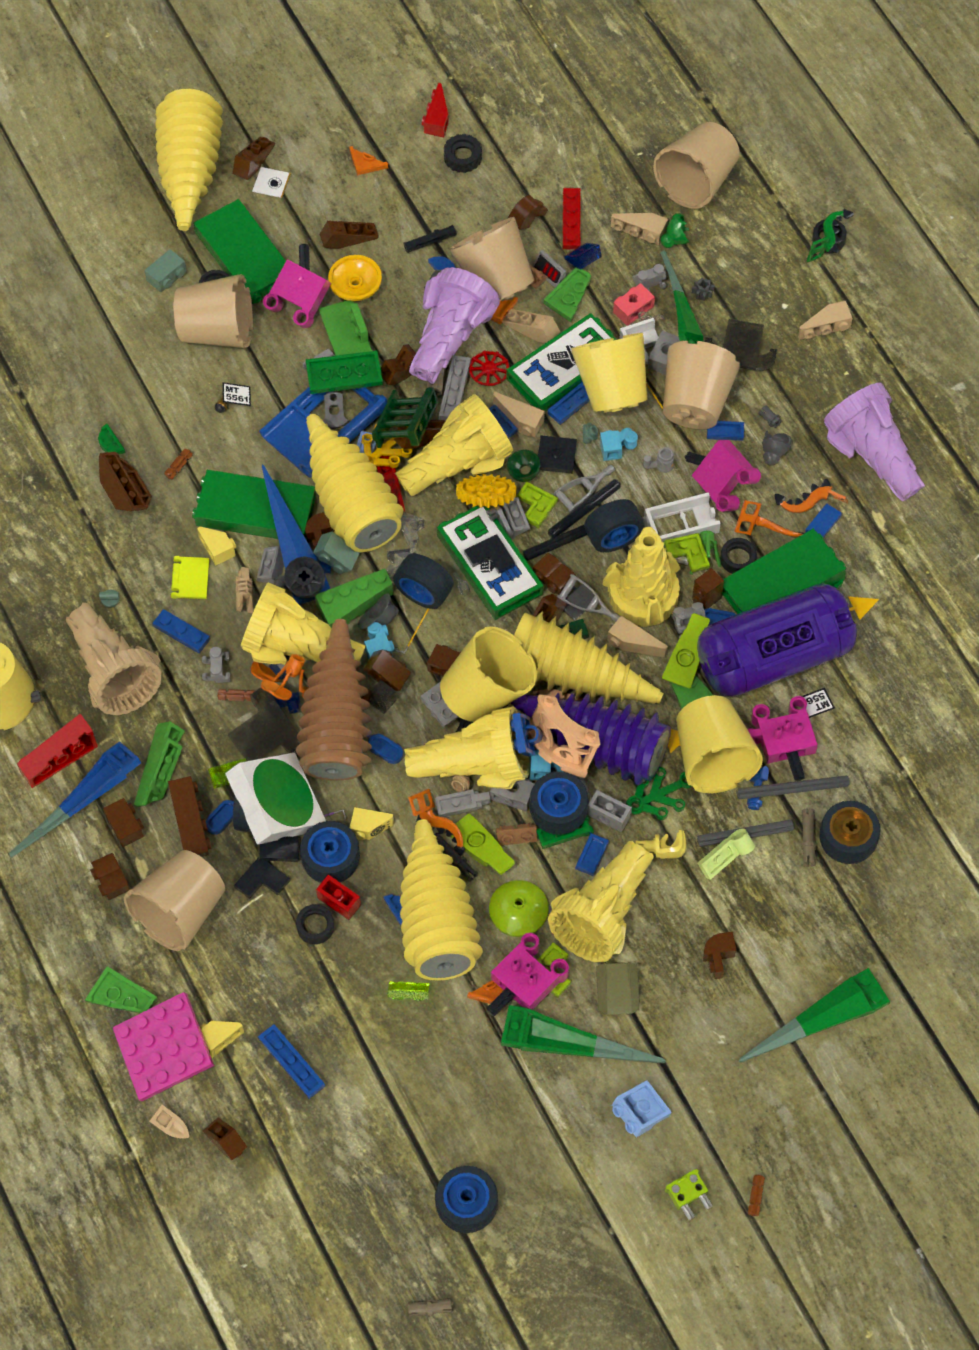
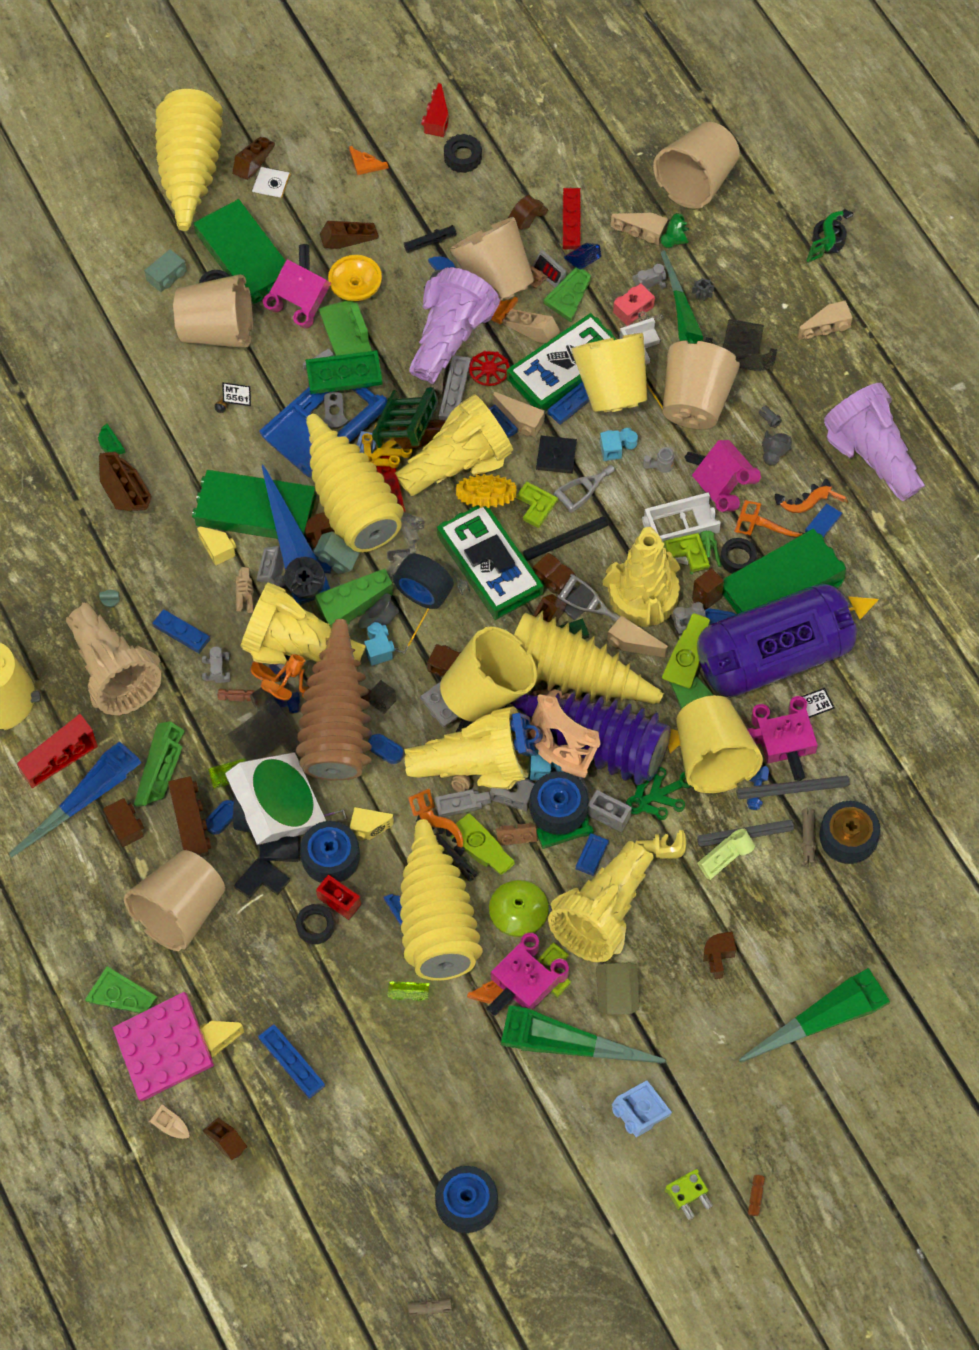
(110, 876): reddish brown brick -> none
(178, 464): dark orange axle -> none
(190, 577): neon yellow piece -> none
(386, 668): reddish brown brick -> none
(397, 369): reddish brown brick -> none
(499, 515): flat silver piece -> none
(515, 517): light grey slope -> none
(520, 459): dark green piece -> none
(584, 508): black axle -> none
(590, 433): sand green plate -> none
(614, 525): black wheel -> none
(658, 360): light grey brick -> none
(726, 431): blue tile -> none

